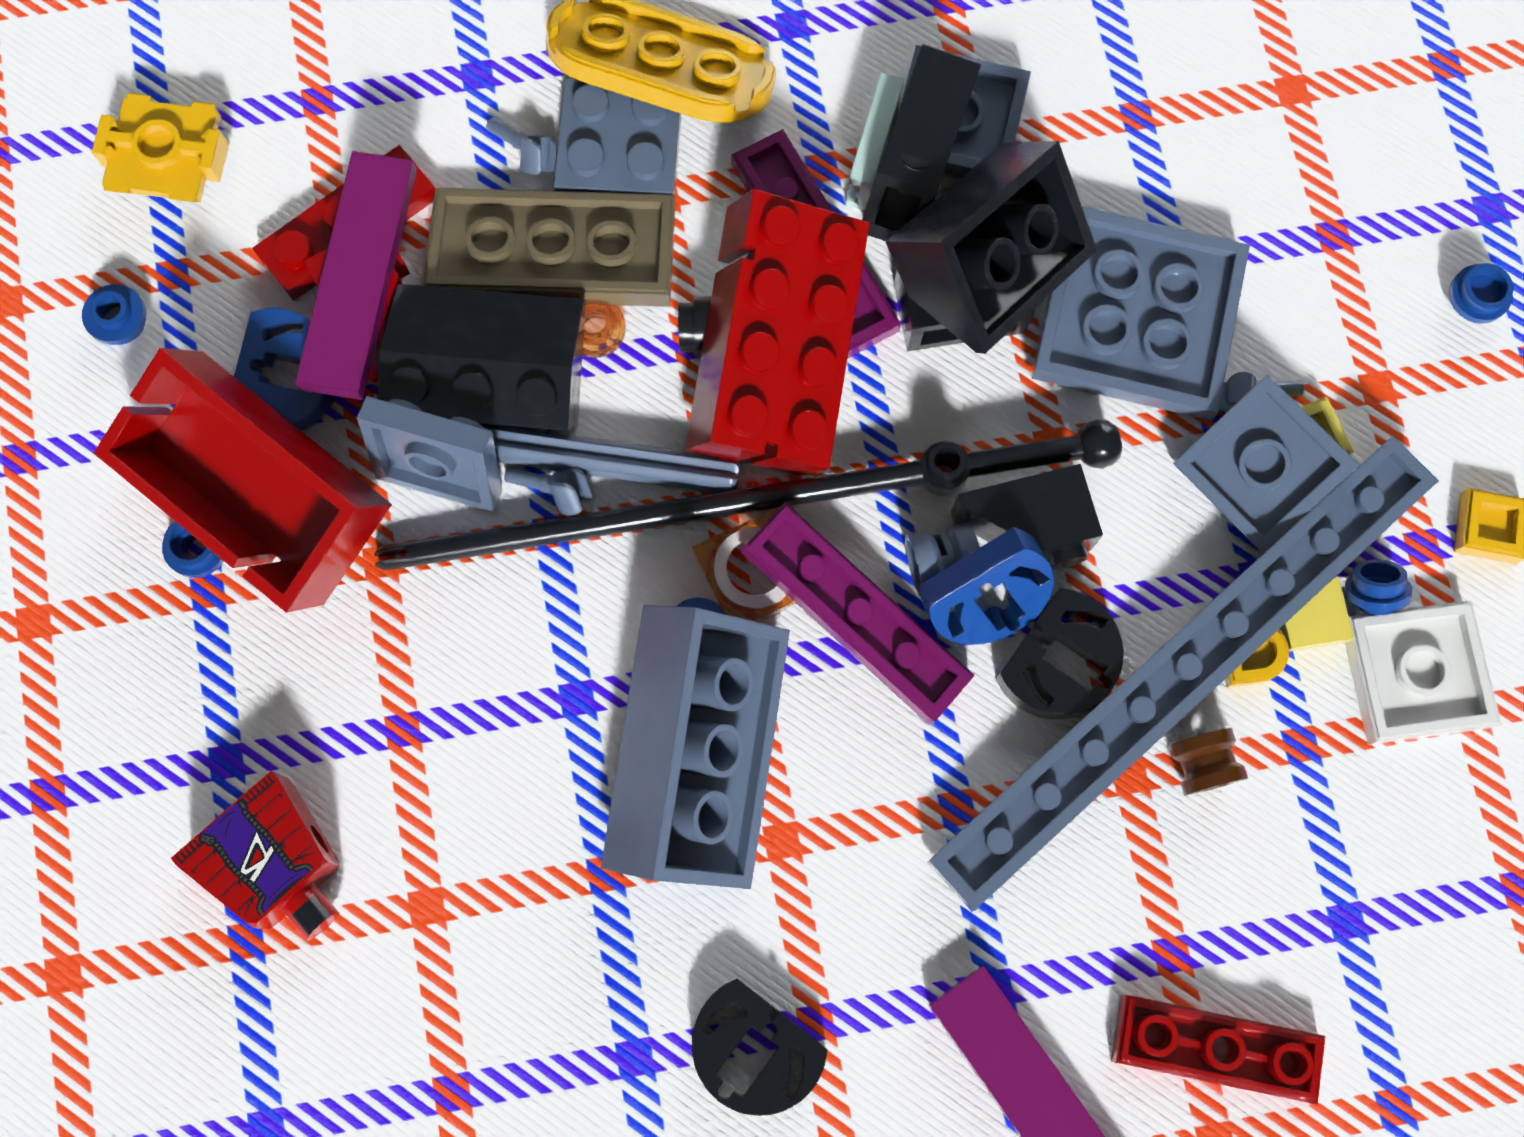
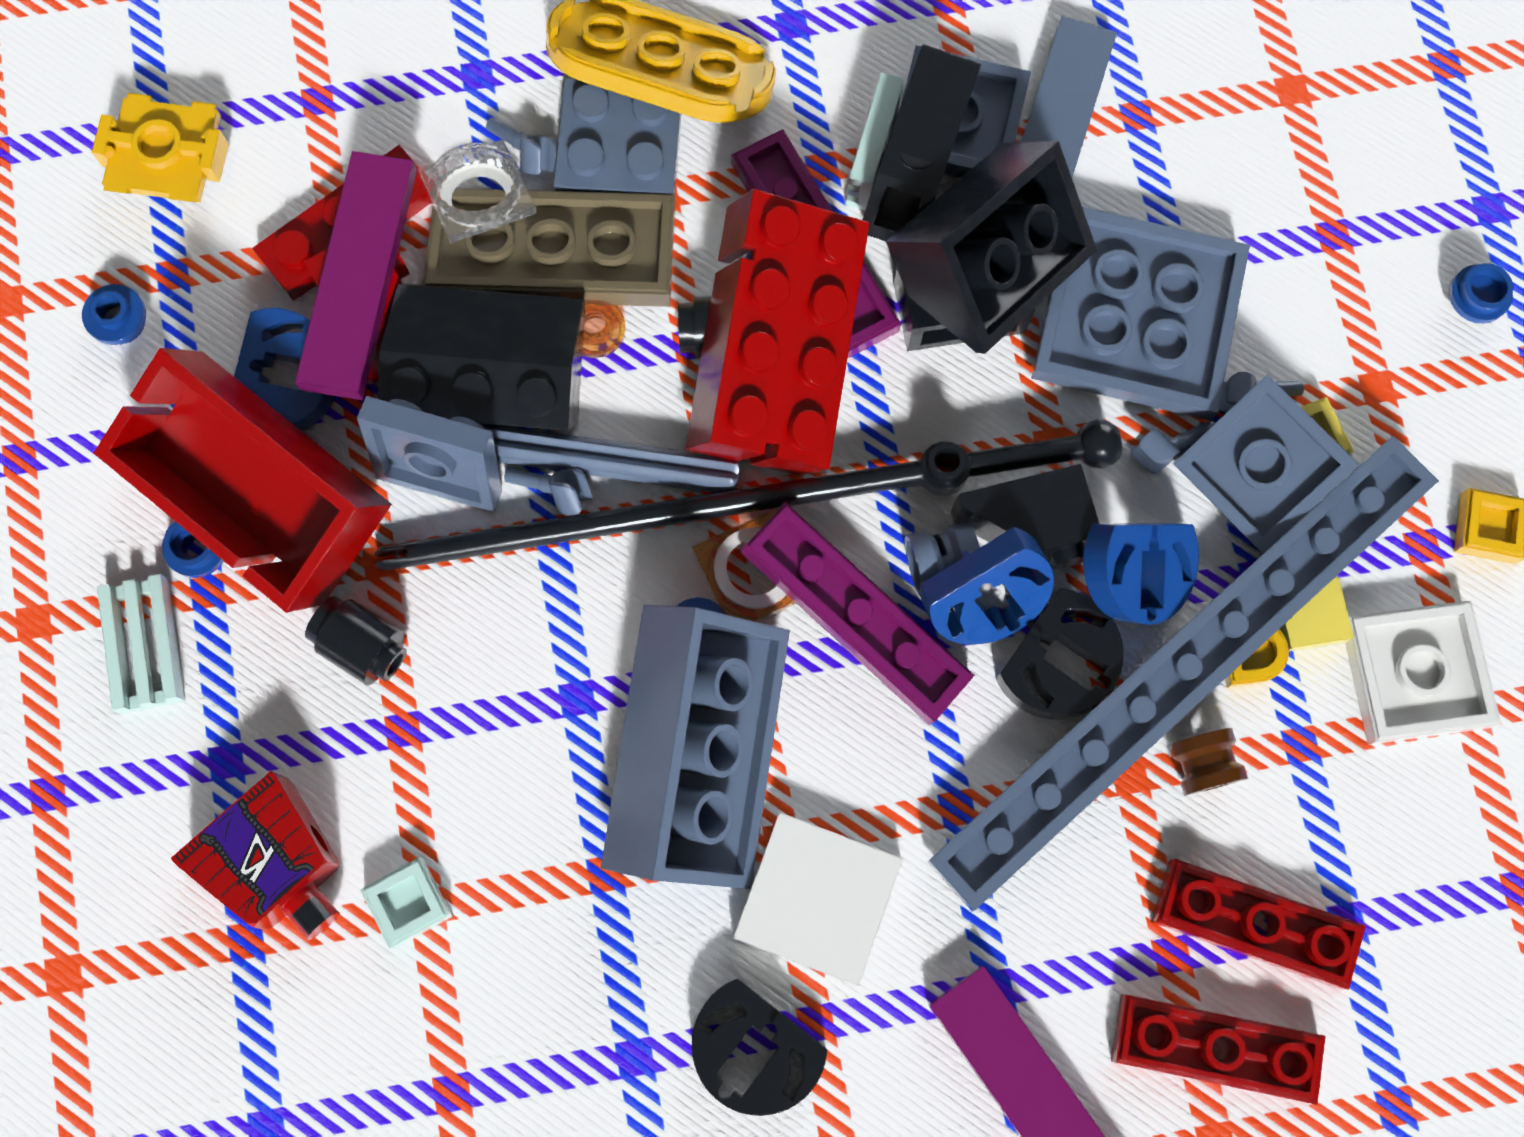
(115, 648): none -> light aqua tile
(356, 640): none -> black brick
(406, 903): none -> light aqua tile
(476, 161): none -> clear piece
(818, 899): none -> white tile
(1070, 86): none -> sand blue tile
(1140, 569): none -> blue piece
(1156, 451): none -> sand blue hand
(1223, 913): none -> red tile
(1378, 587): blue plate -> none

